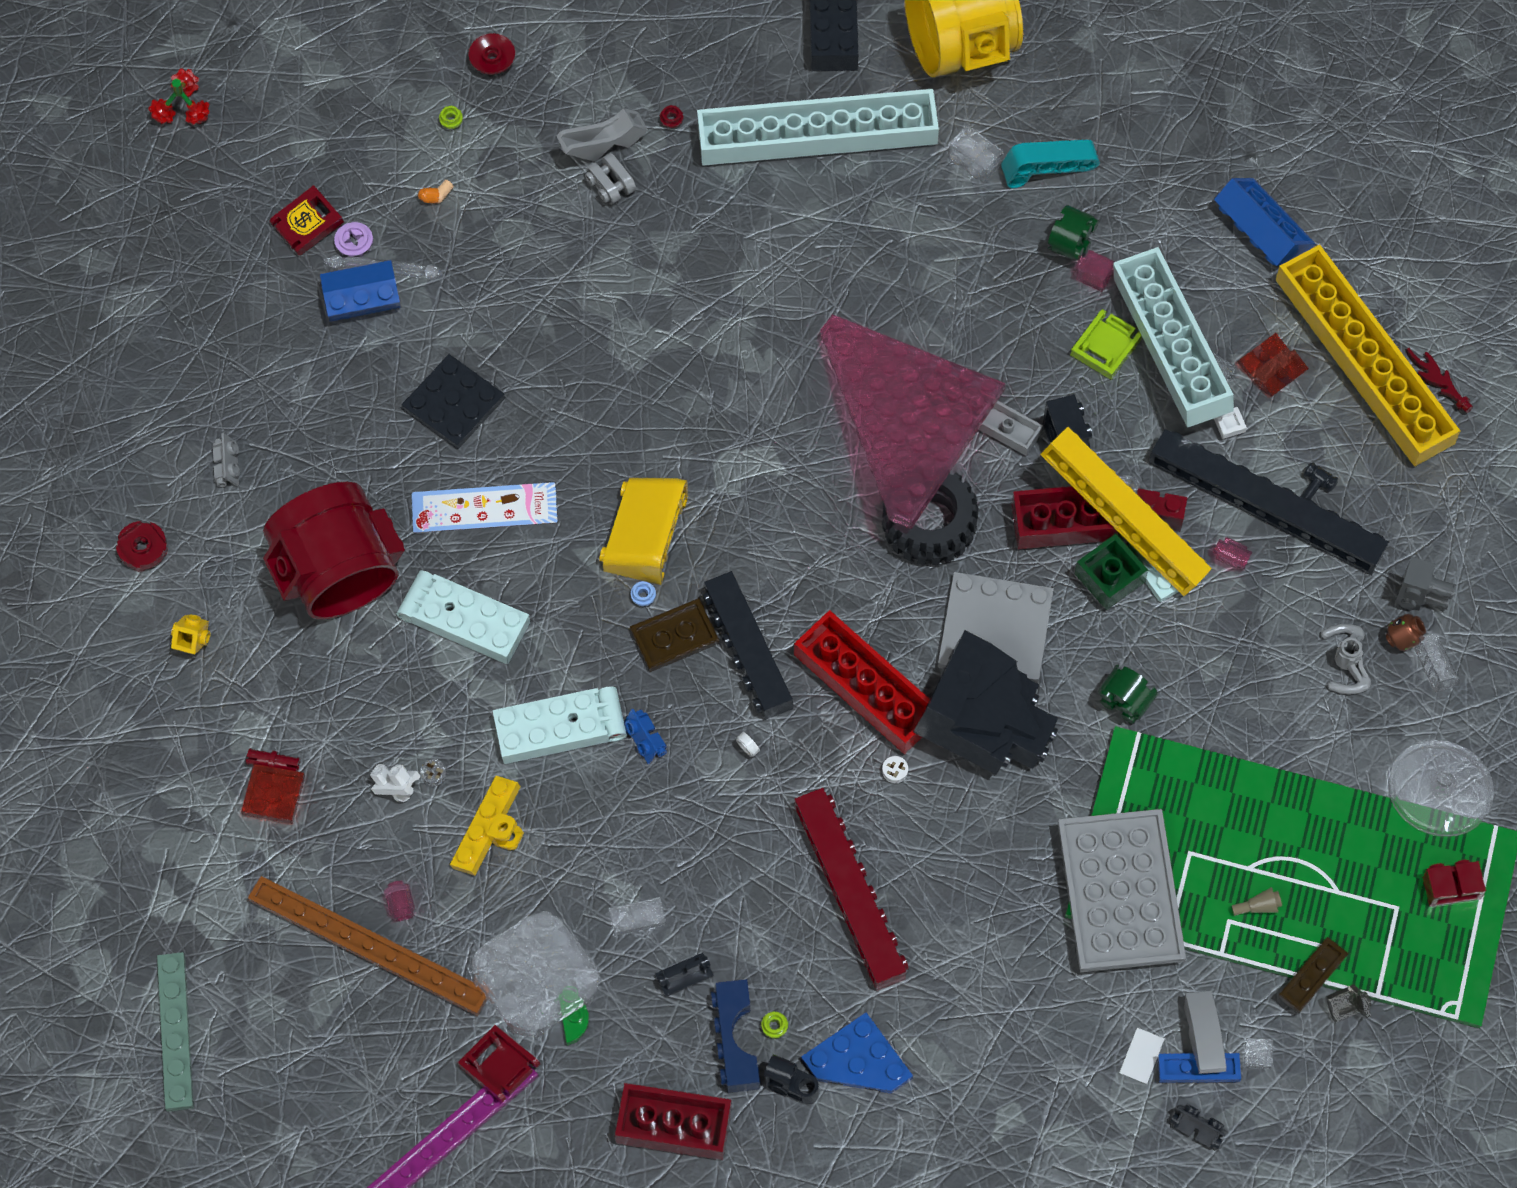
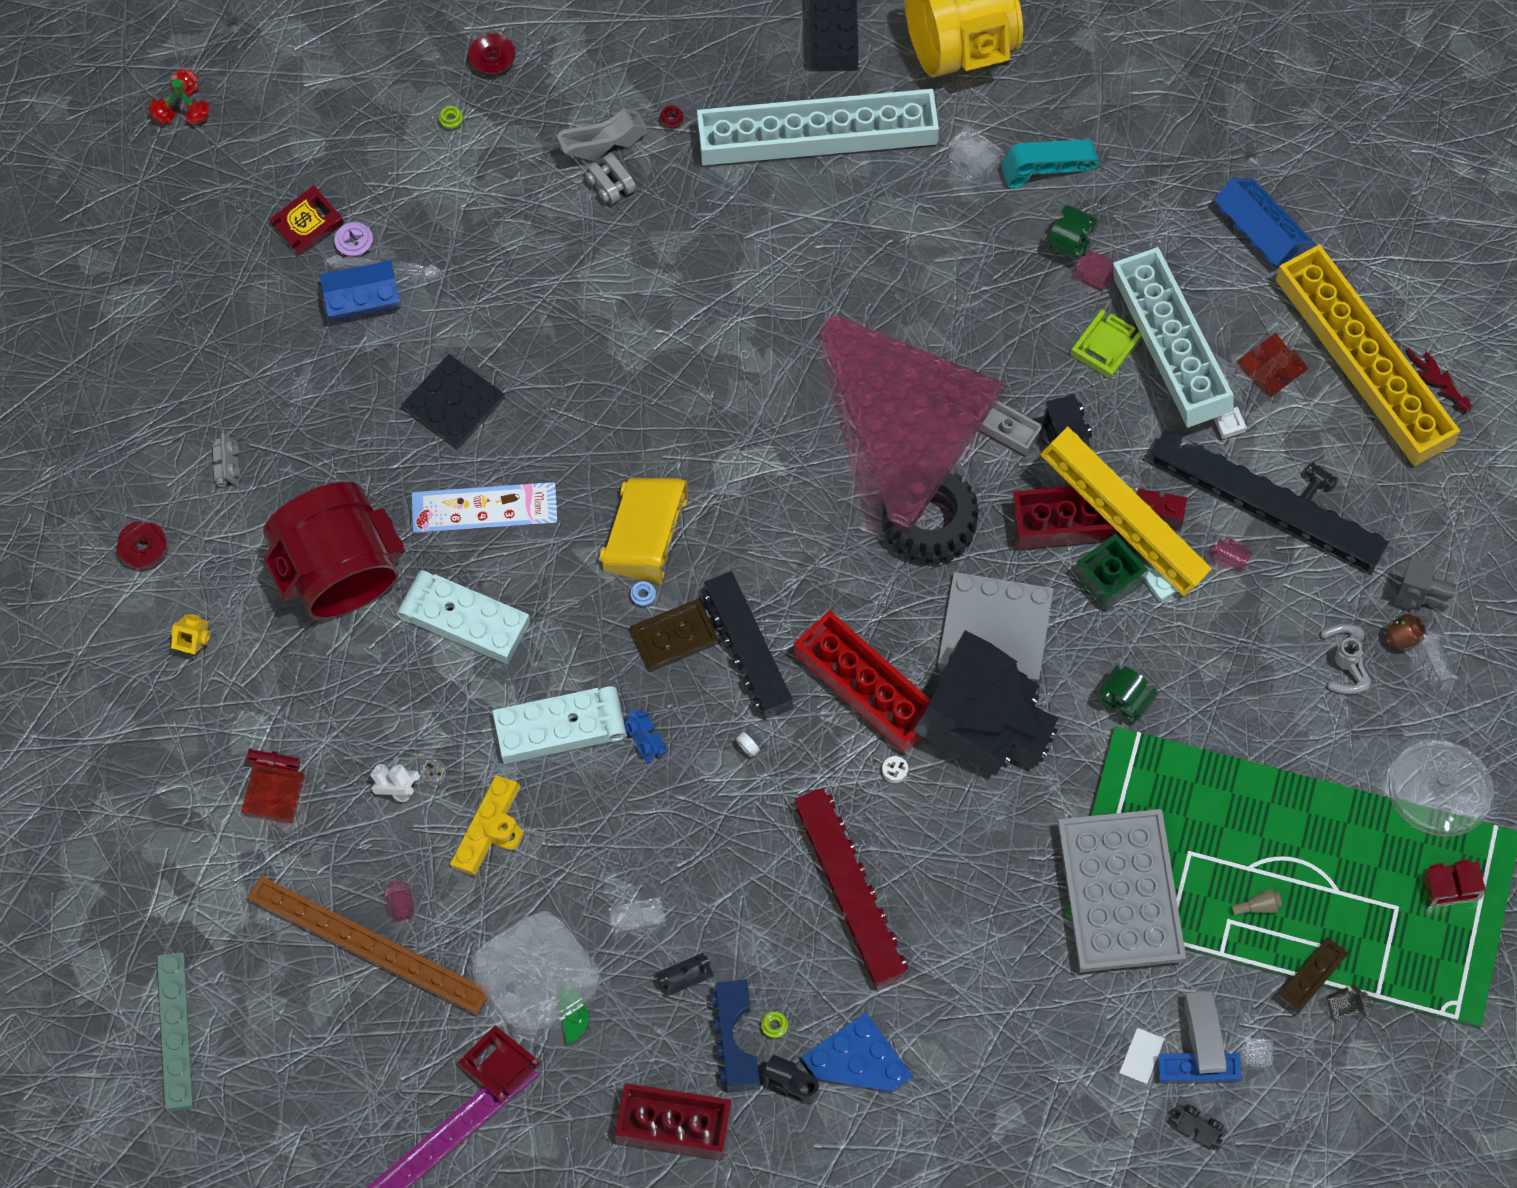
(435, 195): arm -> none

